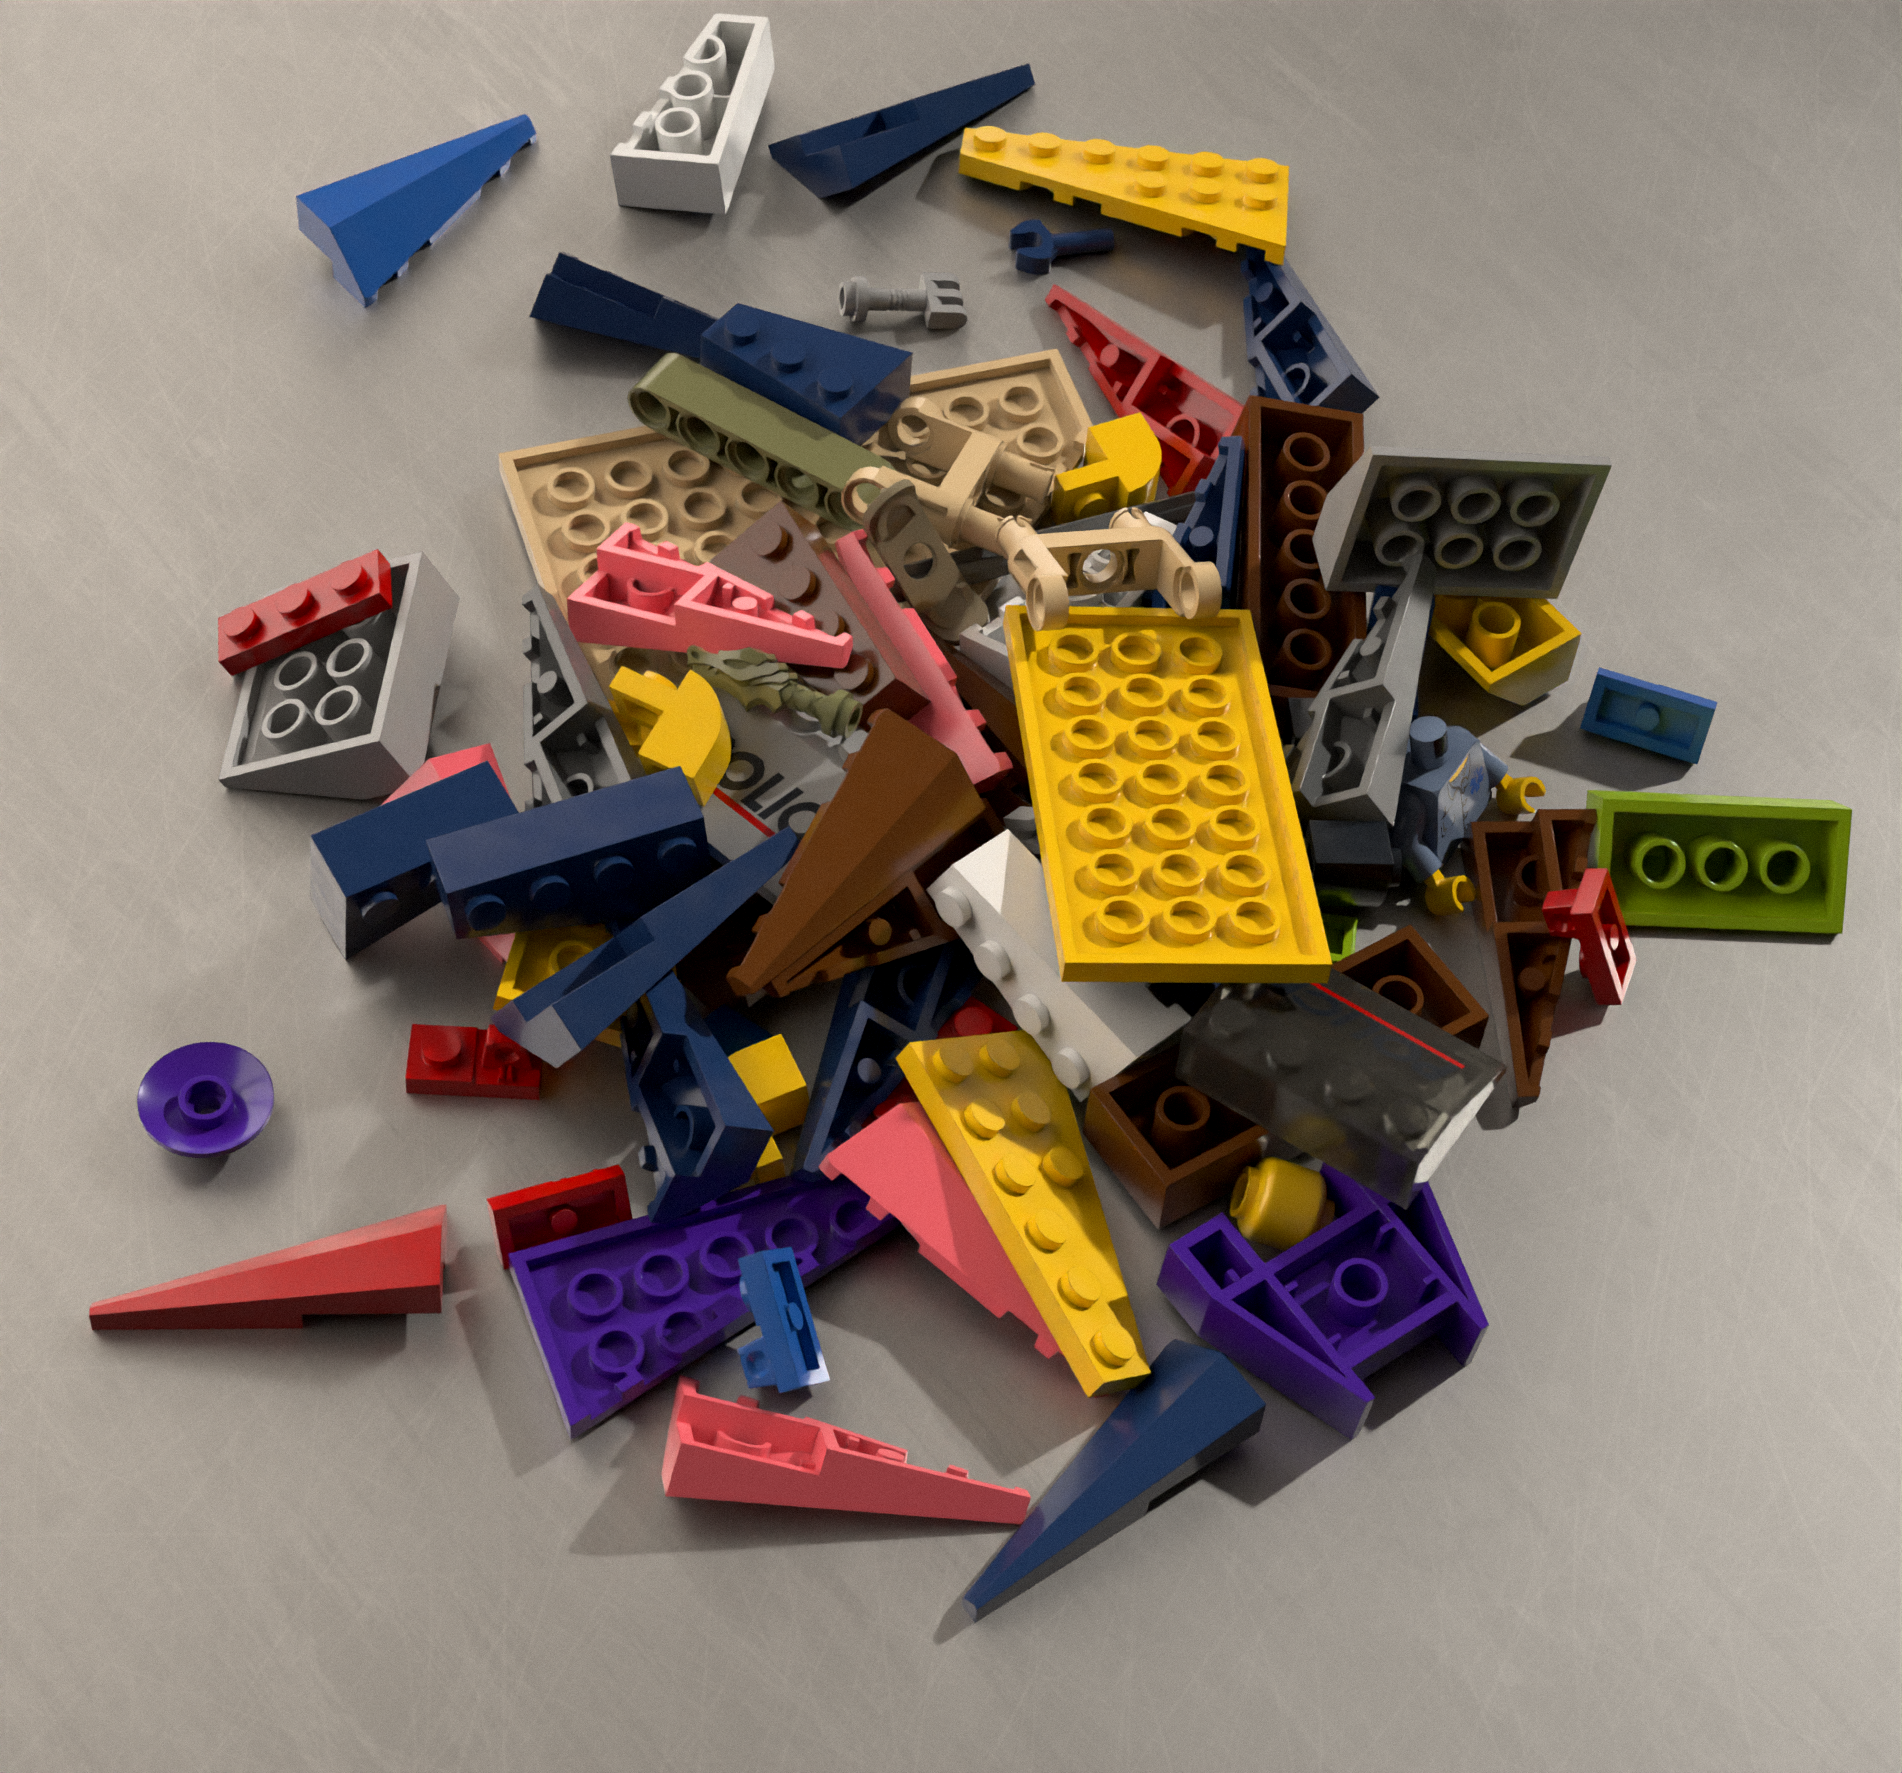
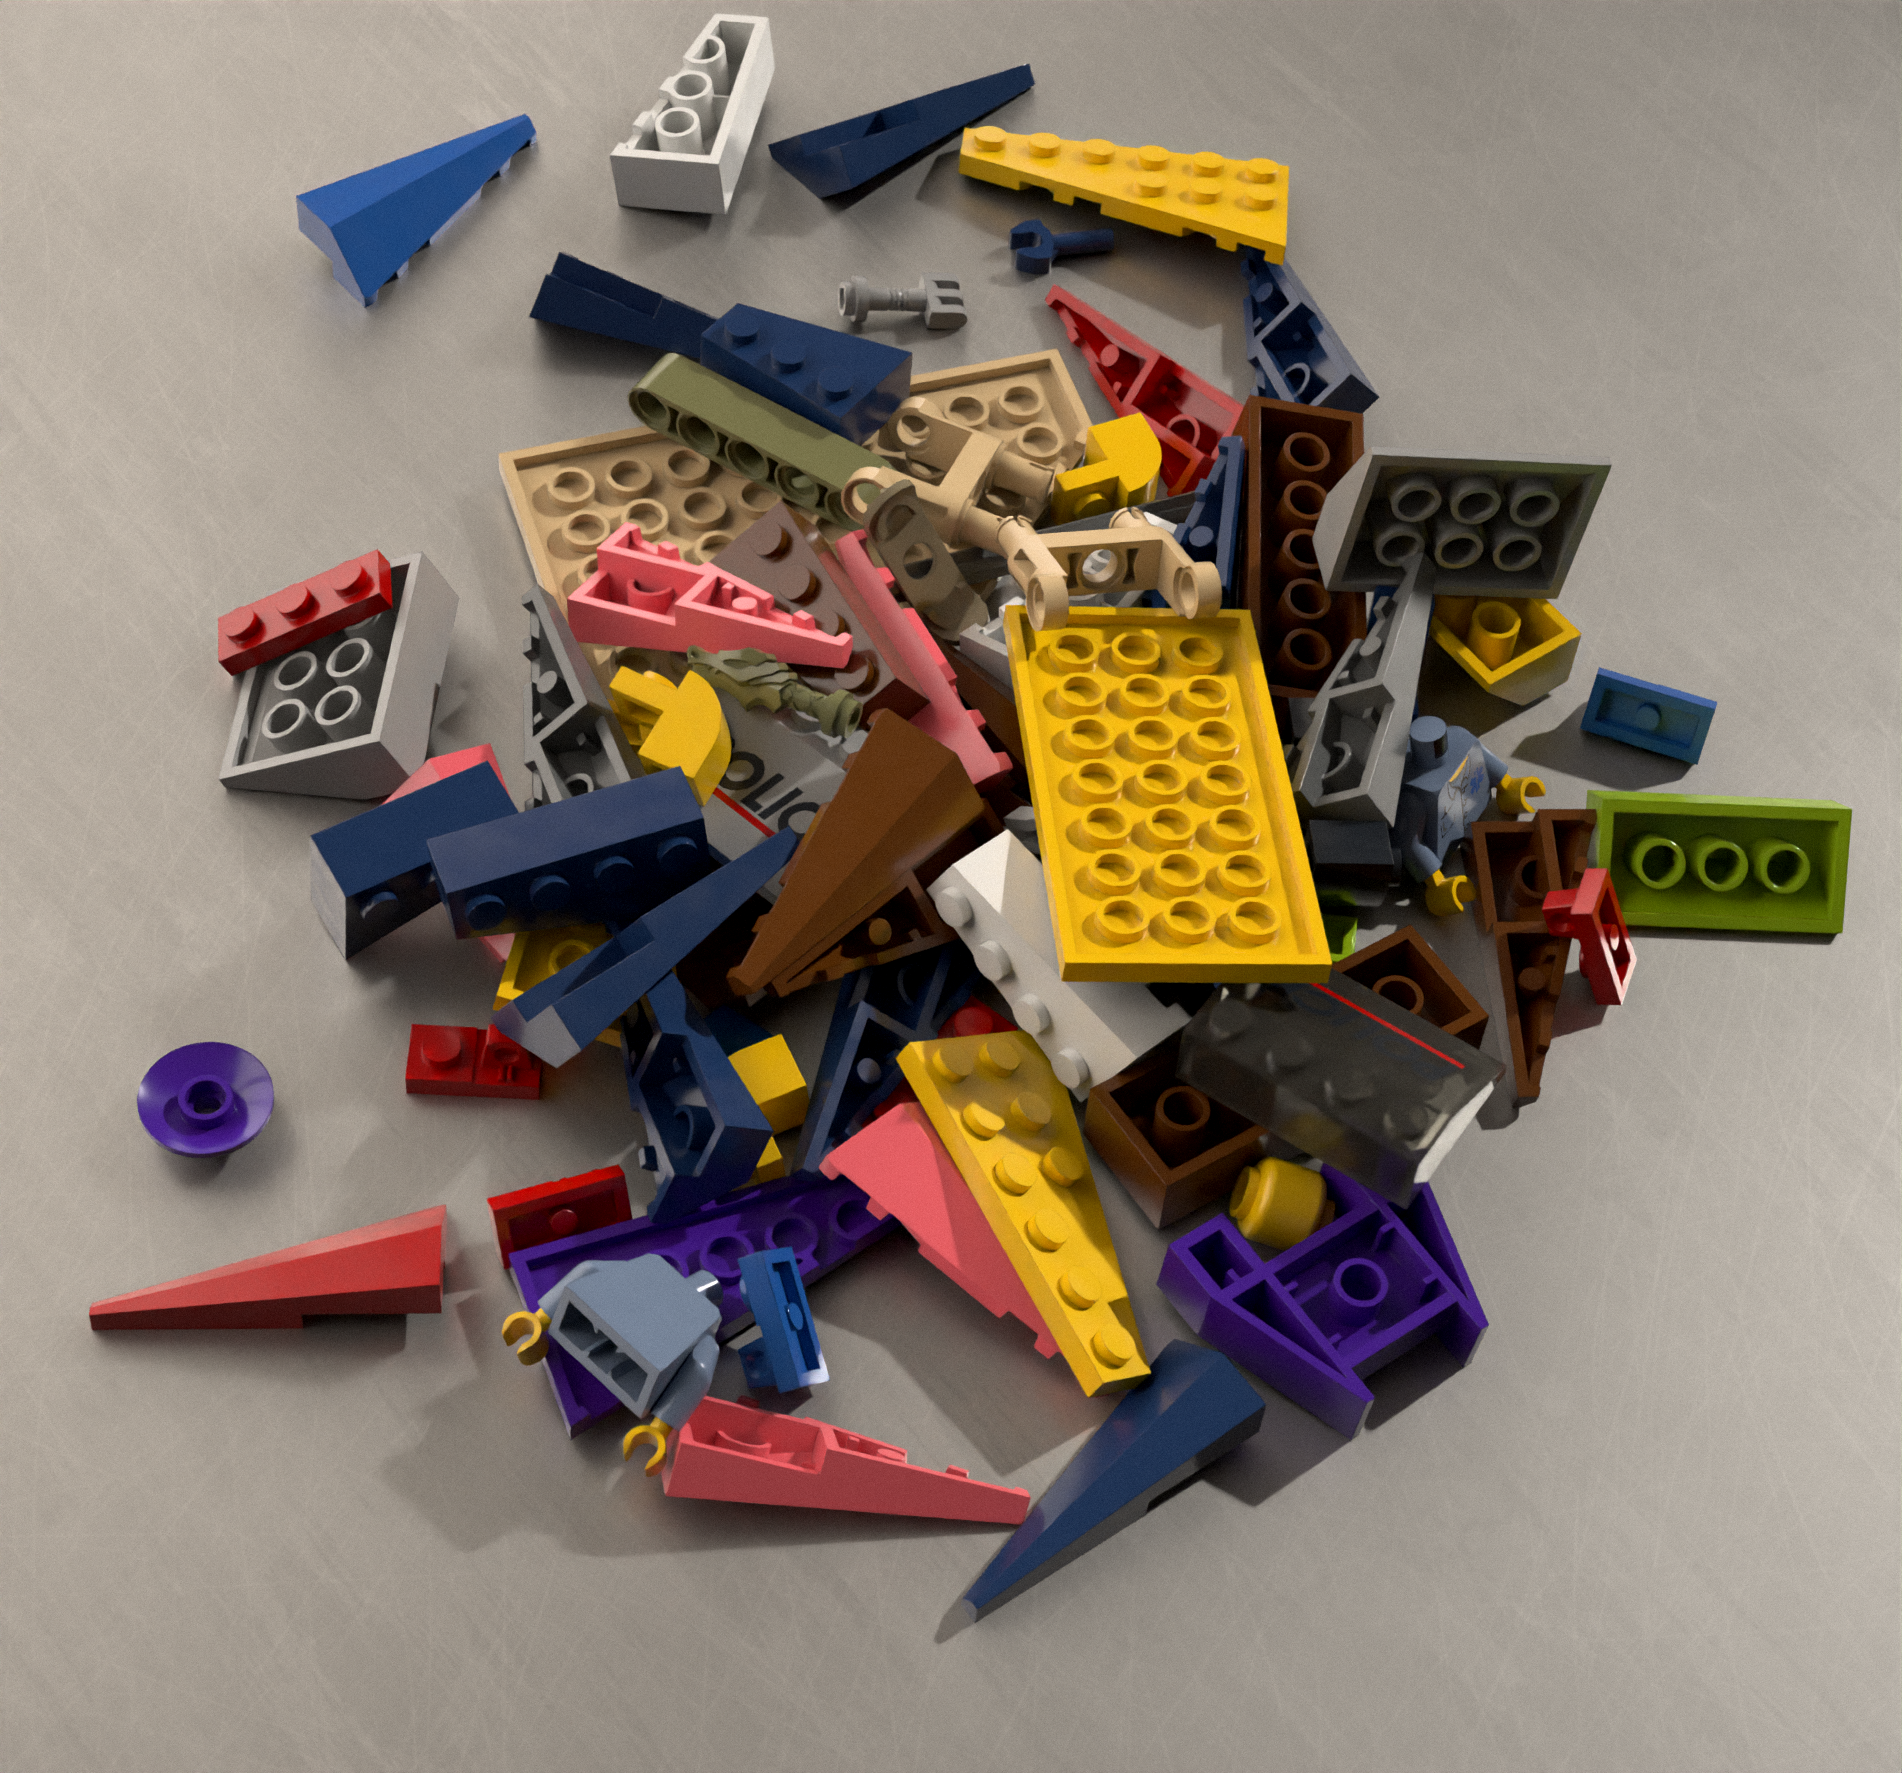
(638, 1333): none -> sand blue torso

